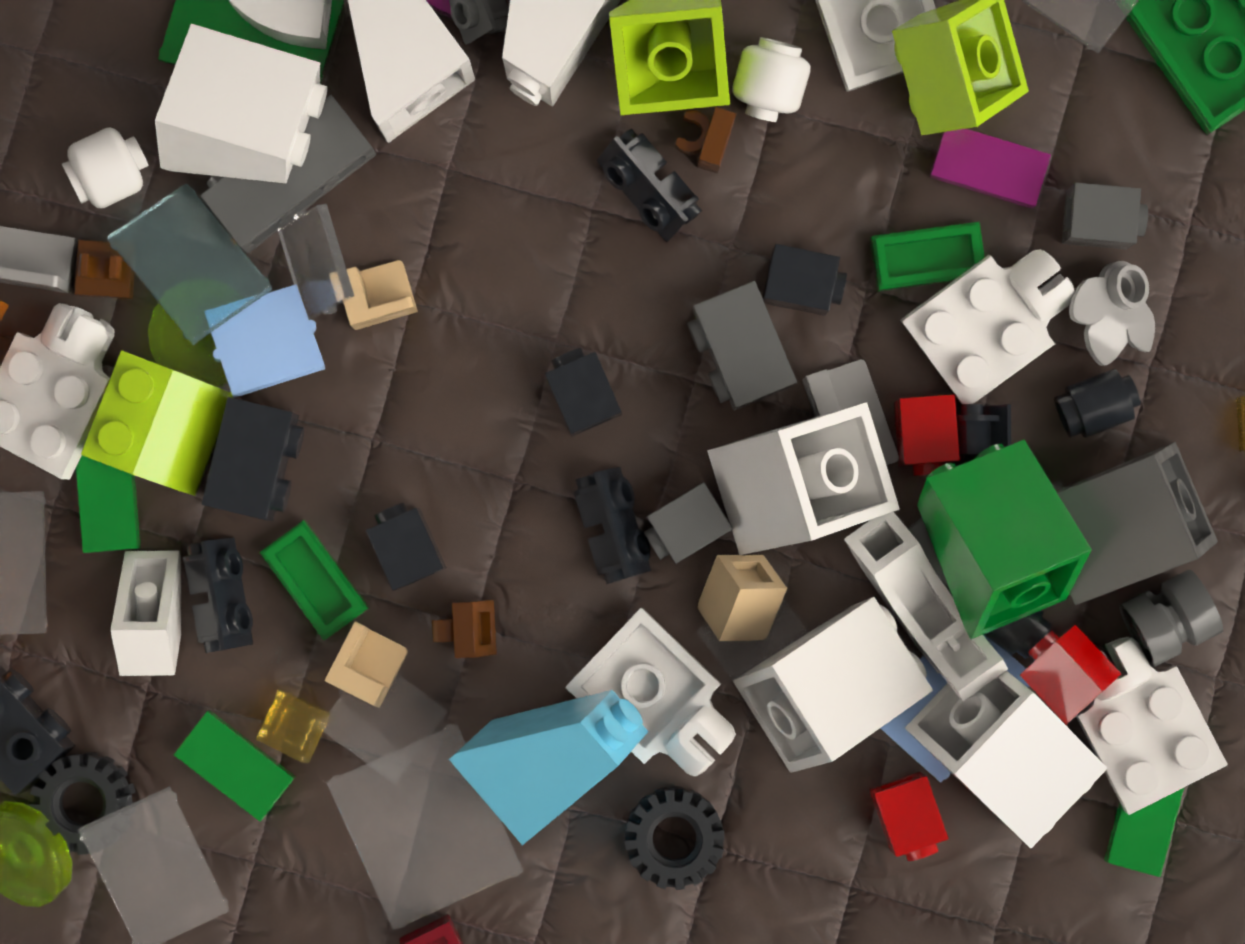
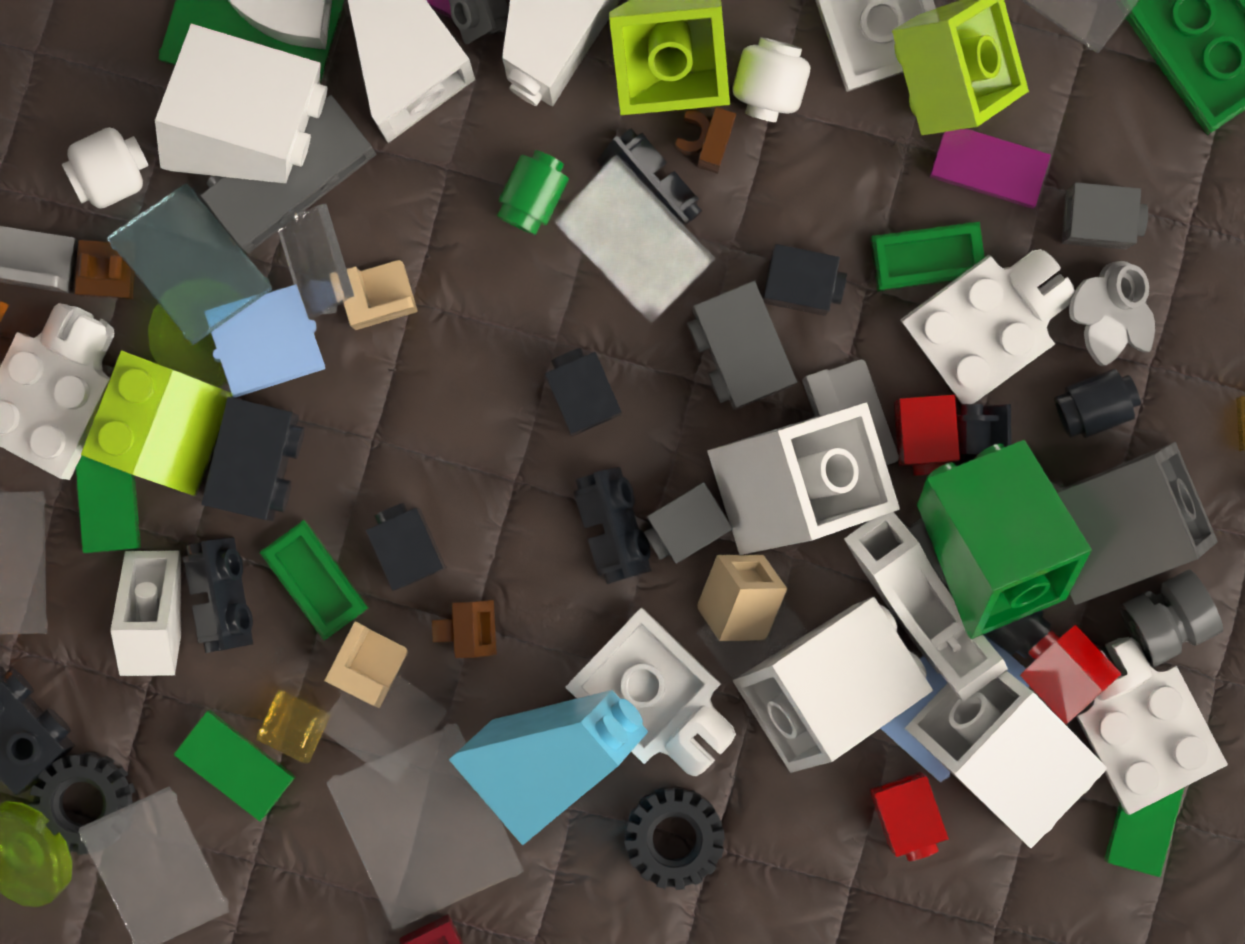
(532, 192): none -> green brick
(634, 239): none -> clear piece

